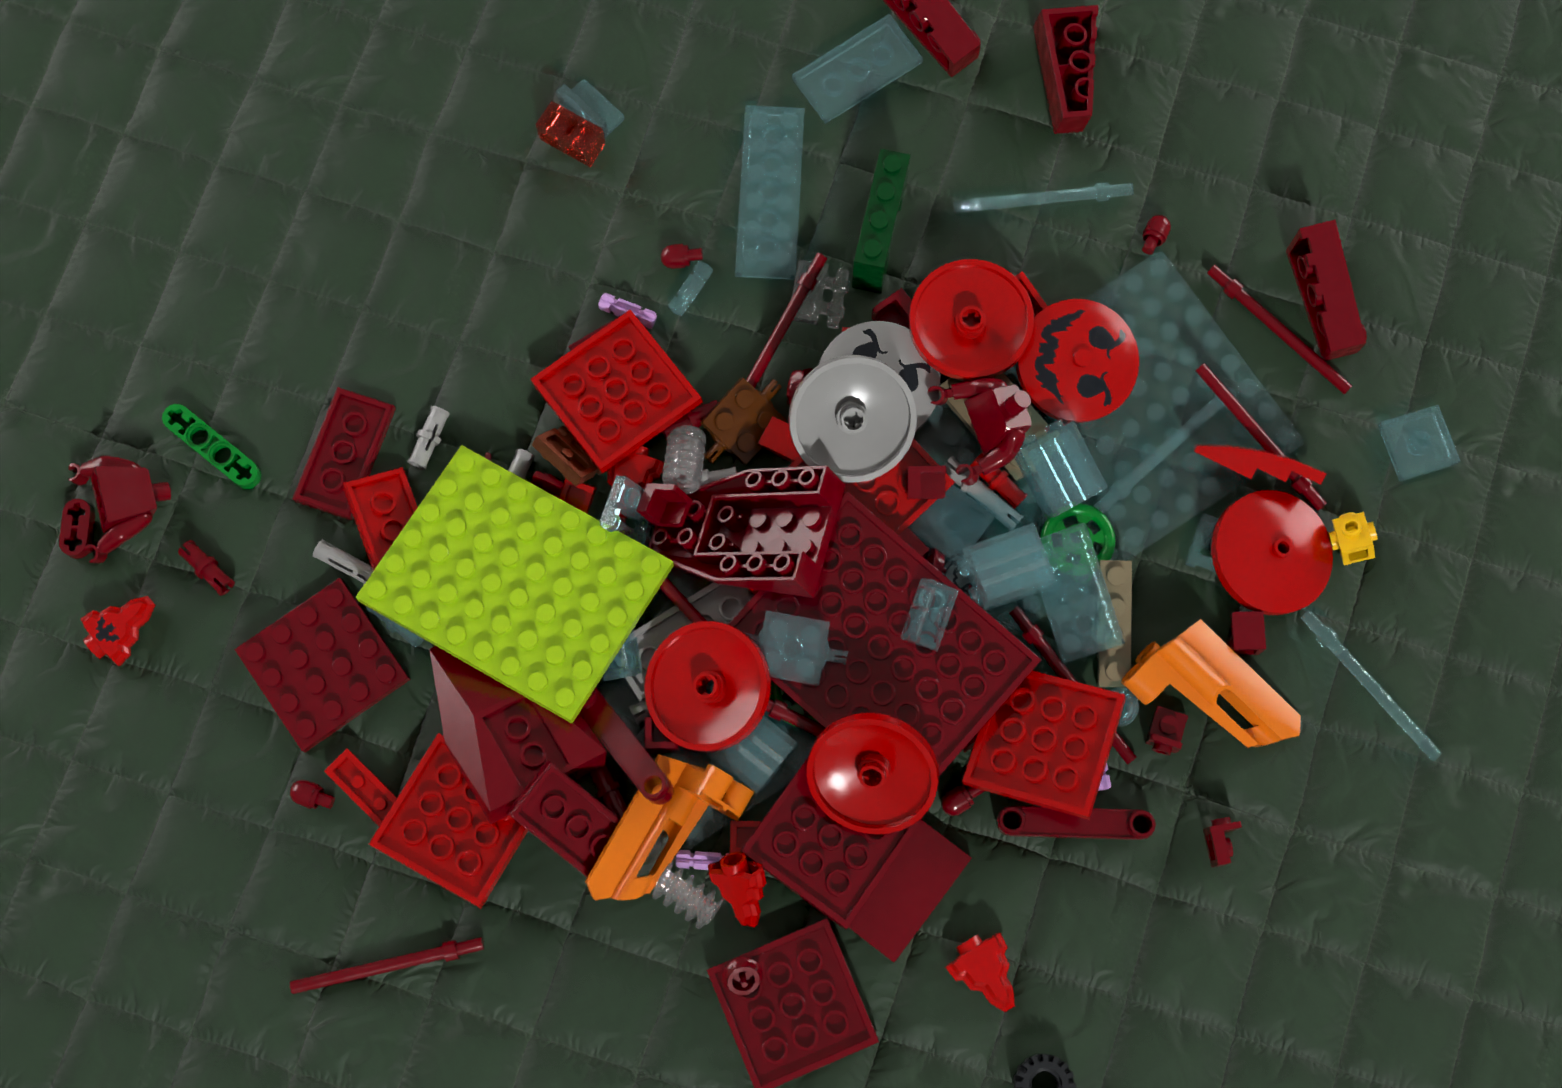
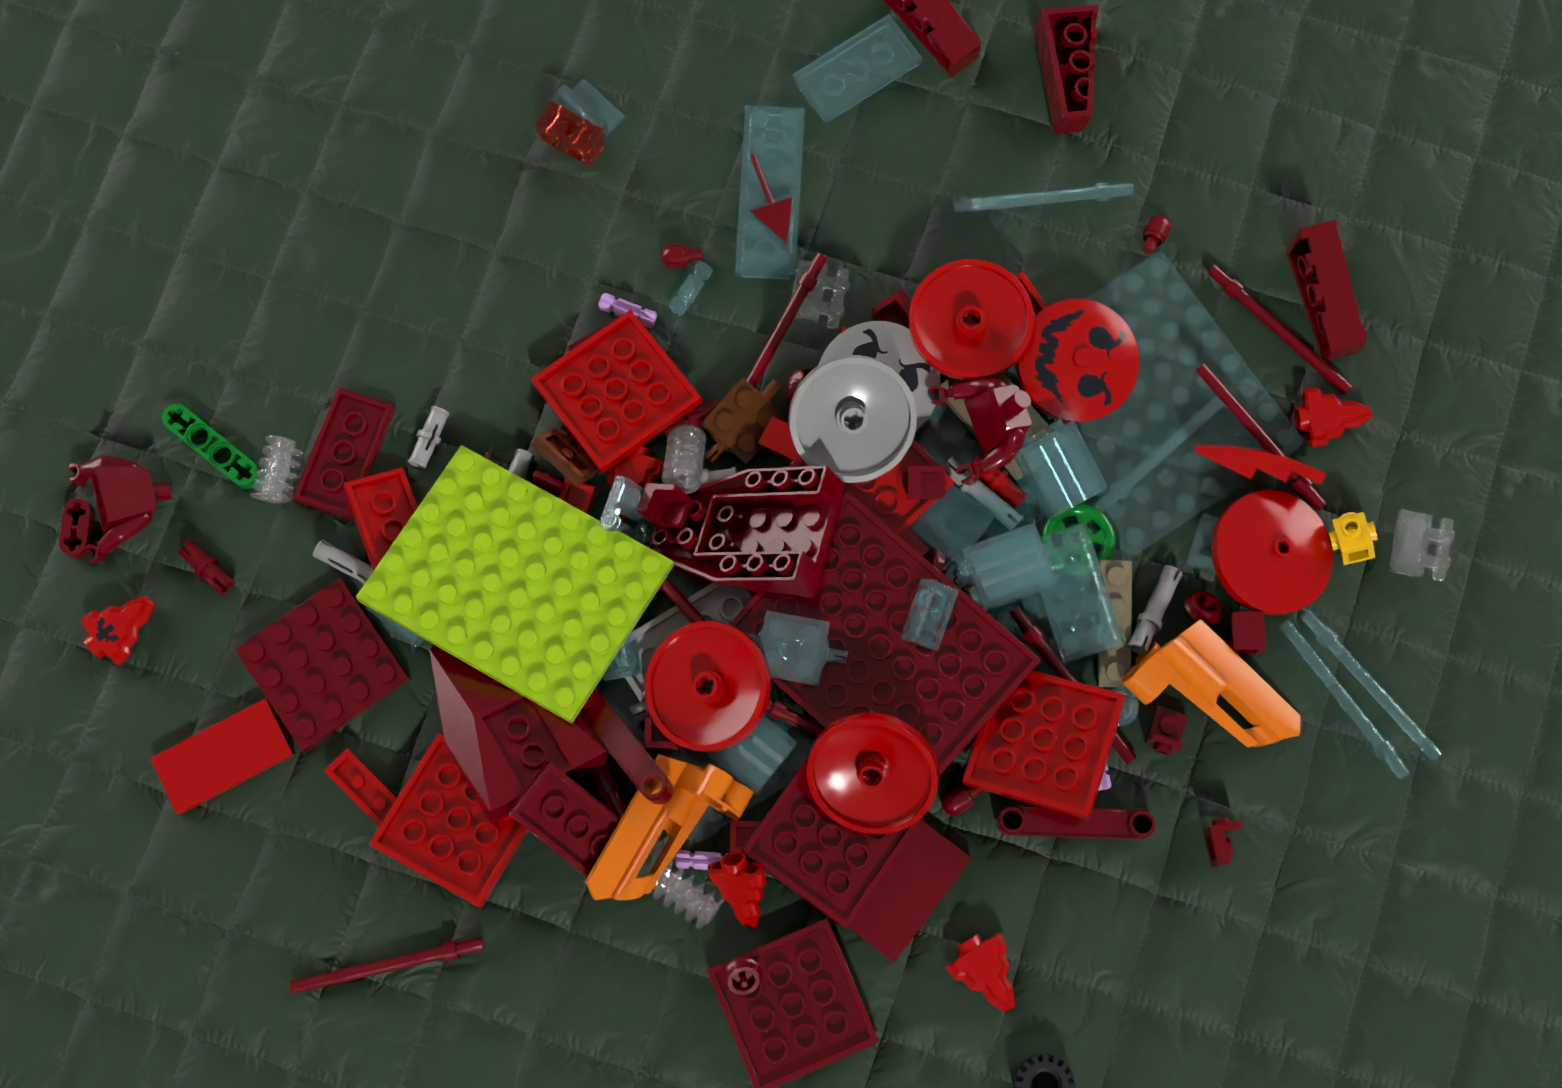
(222, 756): none -> red tile
(276, 470): none -> clear piece
(310, 795): dark red cylinder -> none
(775, 215): none -> dark red piece
(879, 220): dark green arch -> none
(1151, 618): none -> light grey pin
(1203, 606): none -> dark red hat
(1327, 416): none -> red rock
(1383, 749): none -> clear light blue bar
(1412, 541): none -> clear plate
(1419, 443): clear light blue plate -> none

